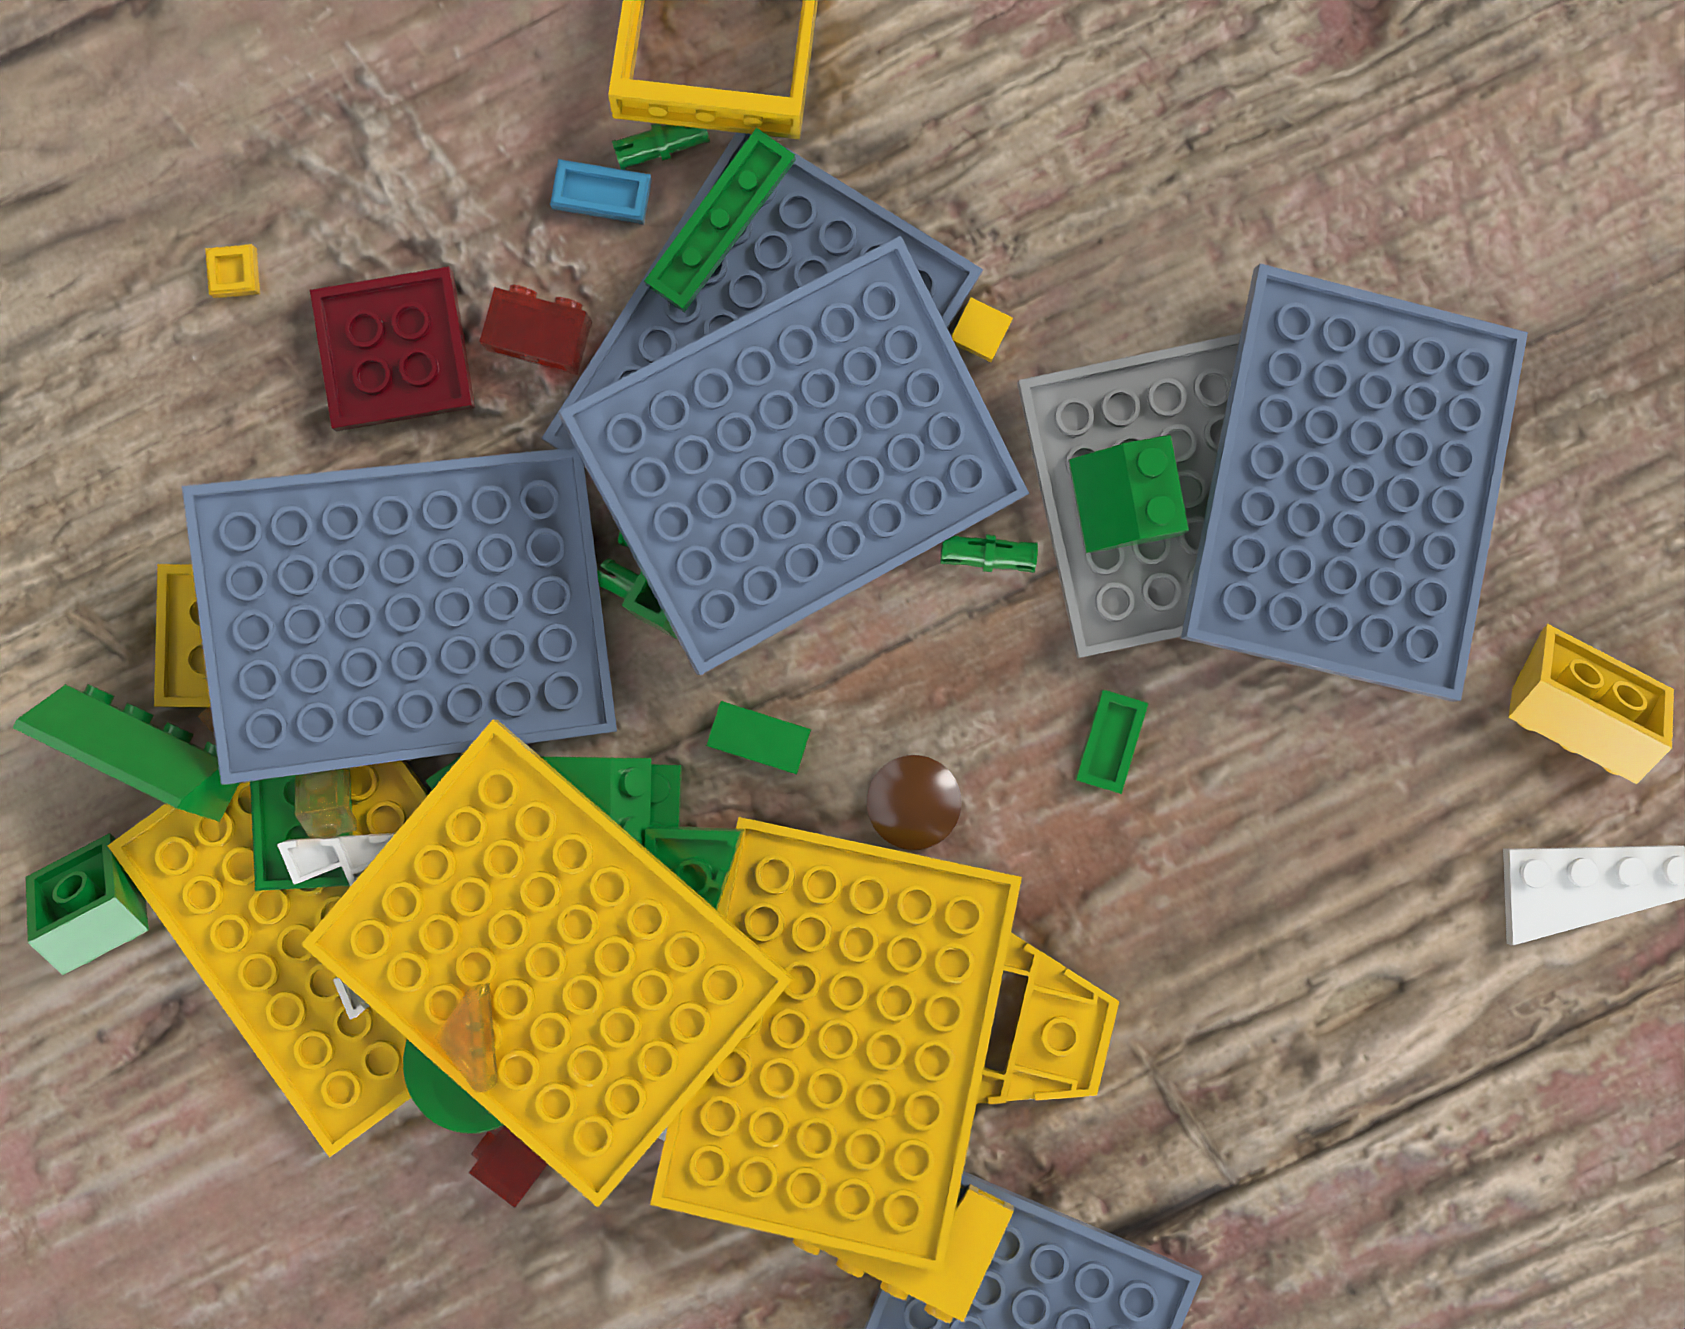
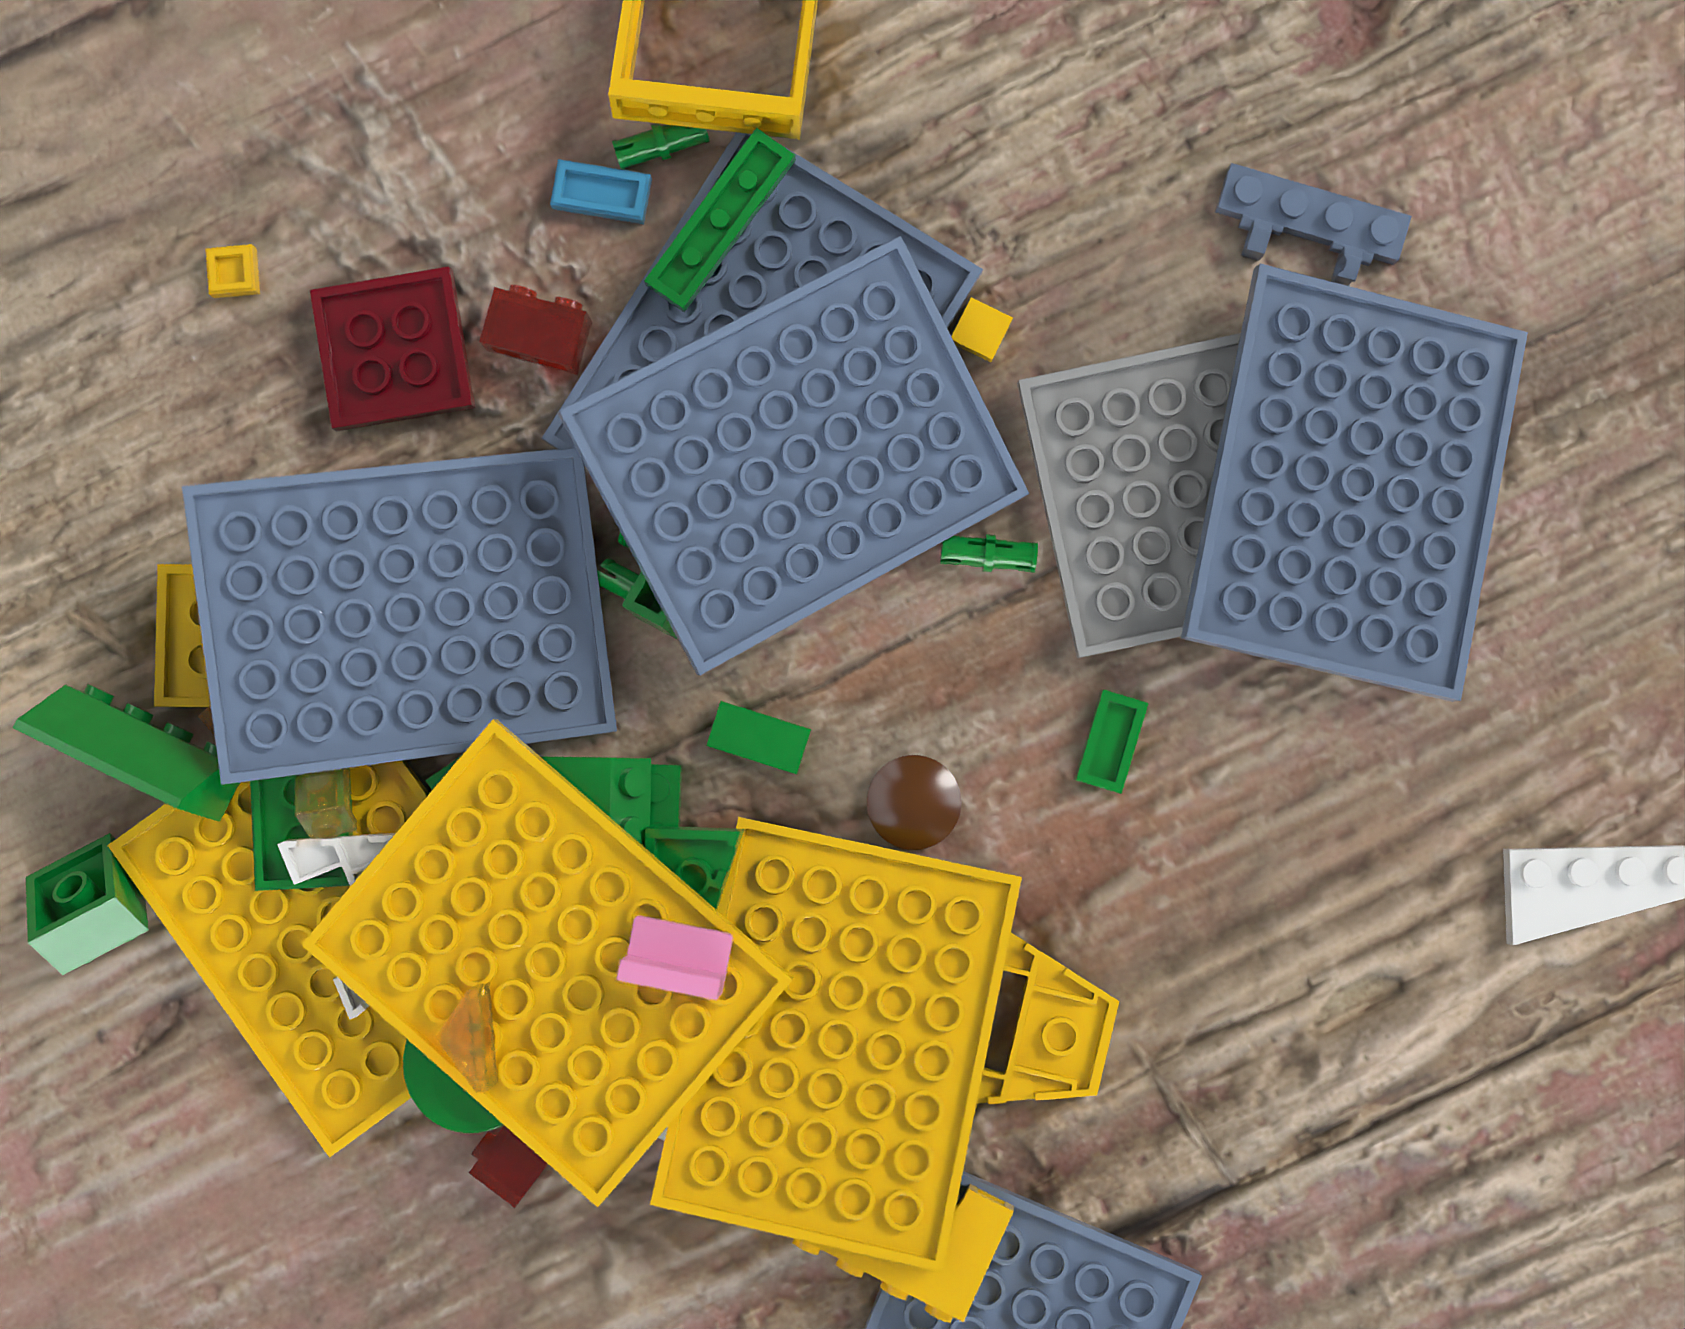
(676, 957): none -> bright pink panel
(1128, 494): green slope -> none
(1280, 205): none -> sand blue hinge
(1593, 705): yellow slope -> none

